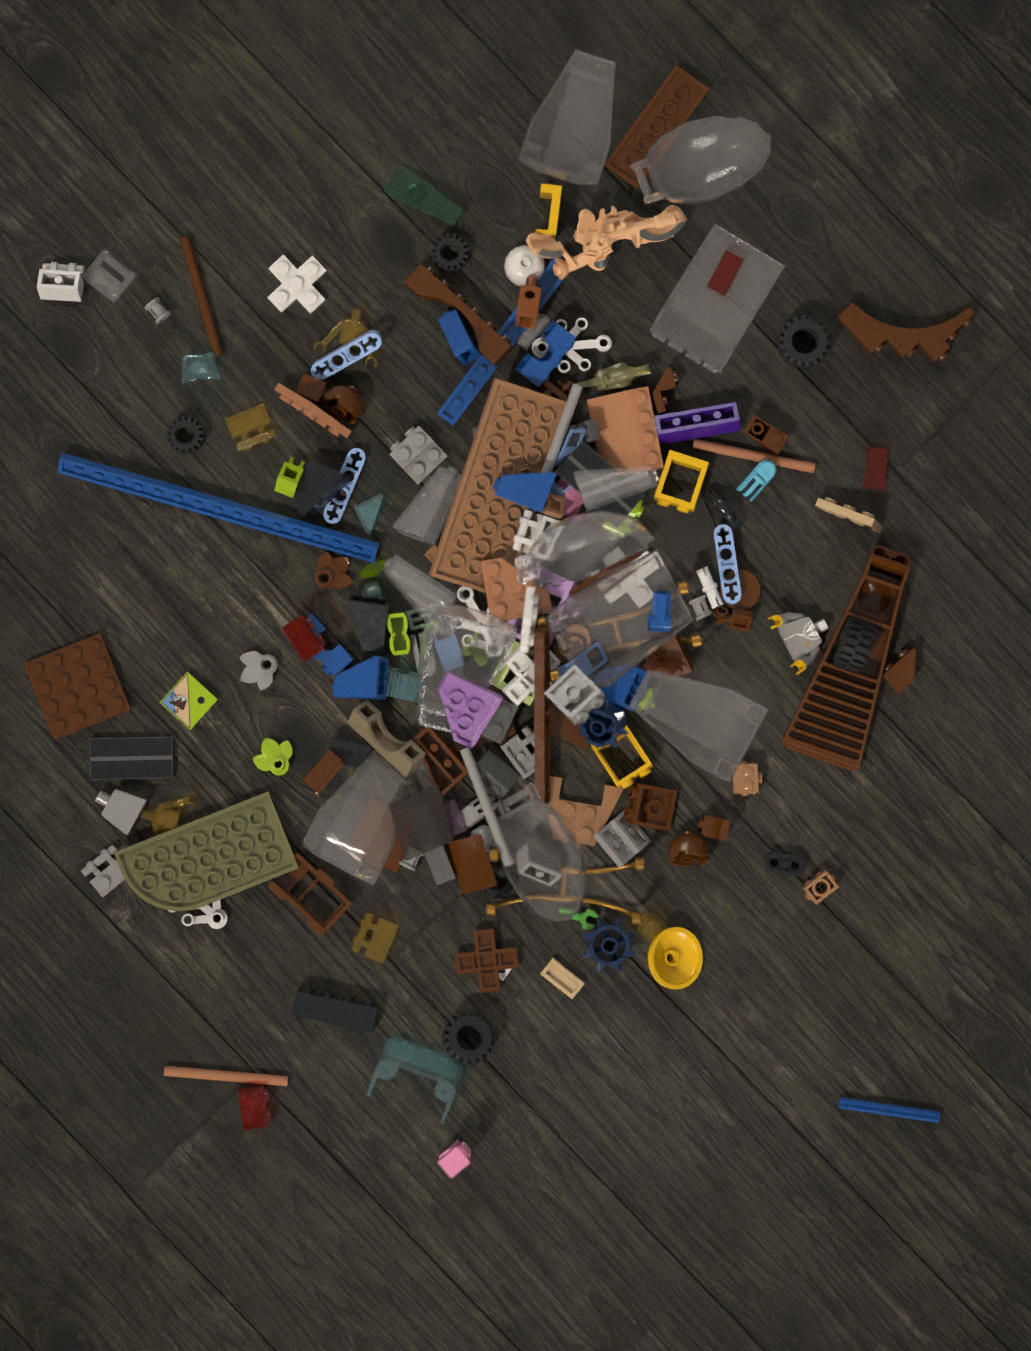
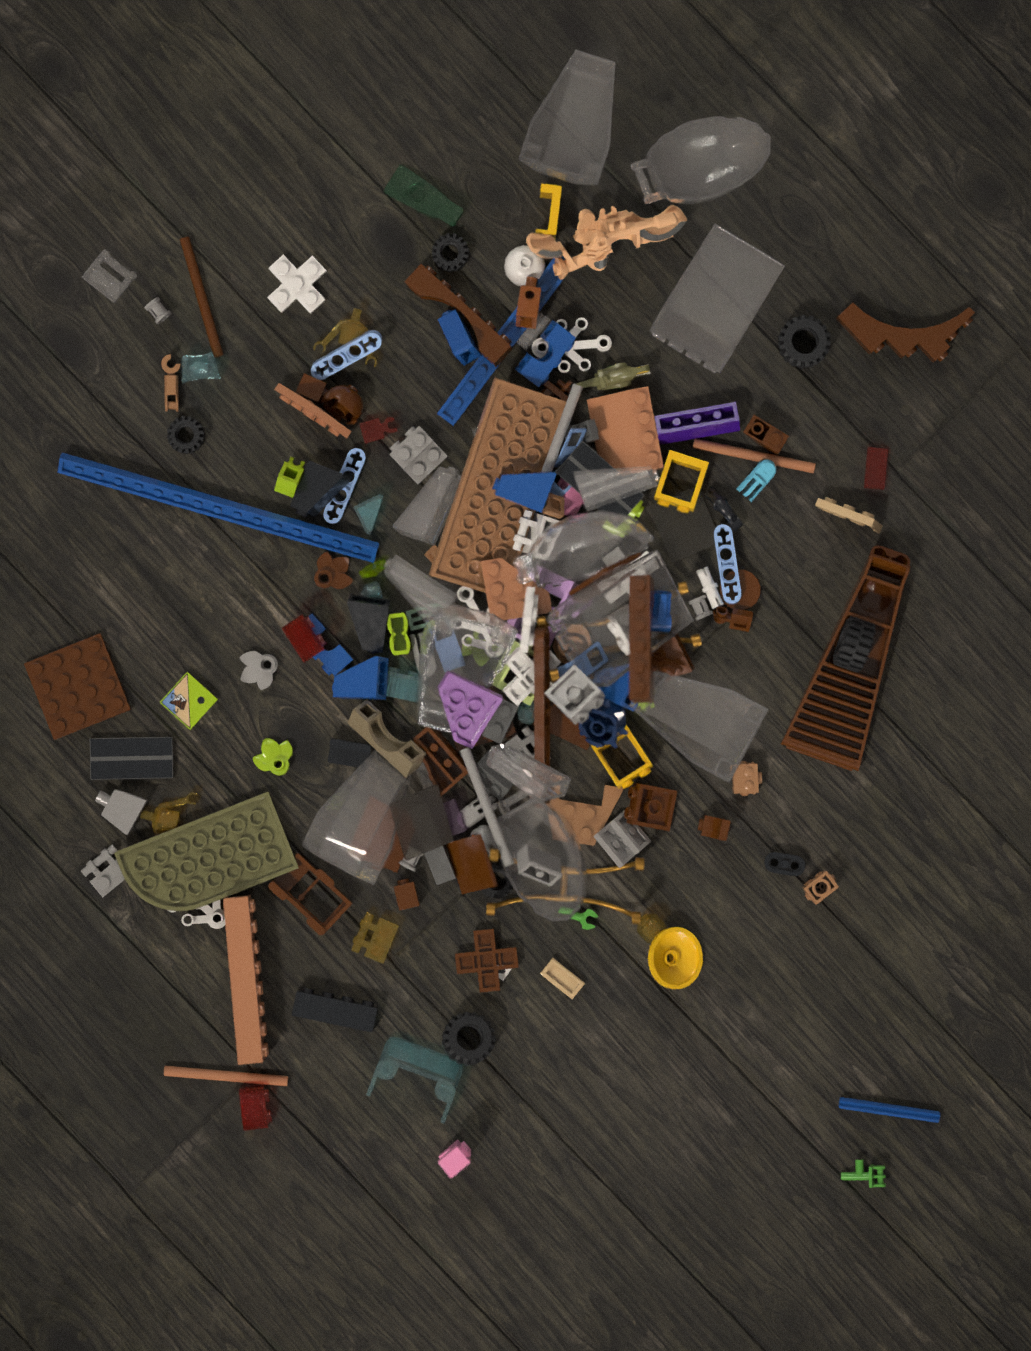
(60, 282): white brick -> none
(170, 384): none -> medium nougat piece
(244, 979): none -> nougat brick
(249, 421): clear yellow plate -> none
(324, 771): reddish brown panel -> none
(374, 430): none -> clear red plate
(406, 894): none -> reddish brown brick
(526, 713): none -> clear light blue piece
(528, 773): none -> clear slope
(619, 626): none -> white bracket
(620, 950): dark blue brick -> none
(640, 648): none -> reddish brown arch
(665, 111): reddish brown plate -> none
(666, 383): reddish brown slope -> none
(688, 849): reddish brown cylinder -> none
(725, 272): clear red tile -> none
(800, 637): light grey torso -> none
(861, 1175): none -> bright green arm
(902, 672): reddish brown slope -> none

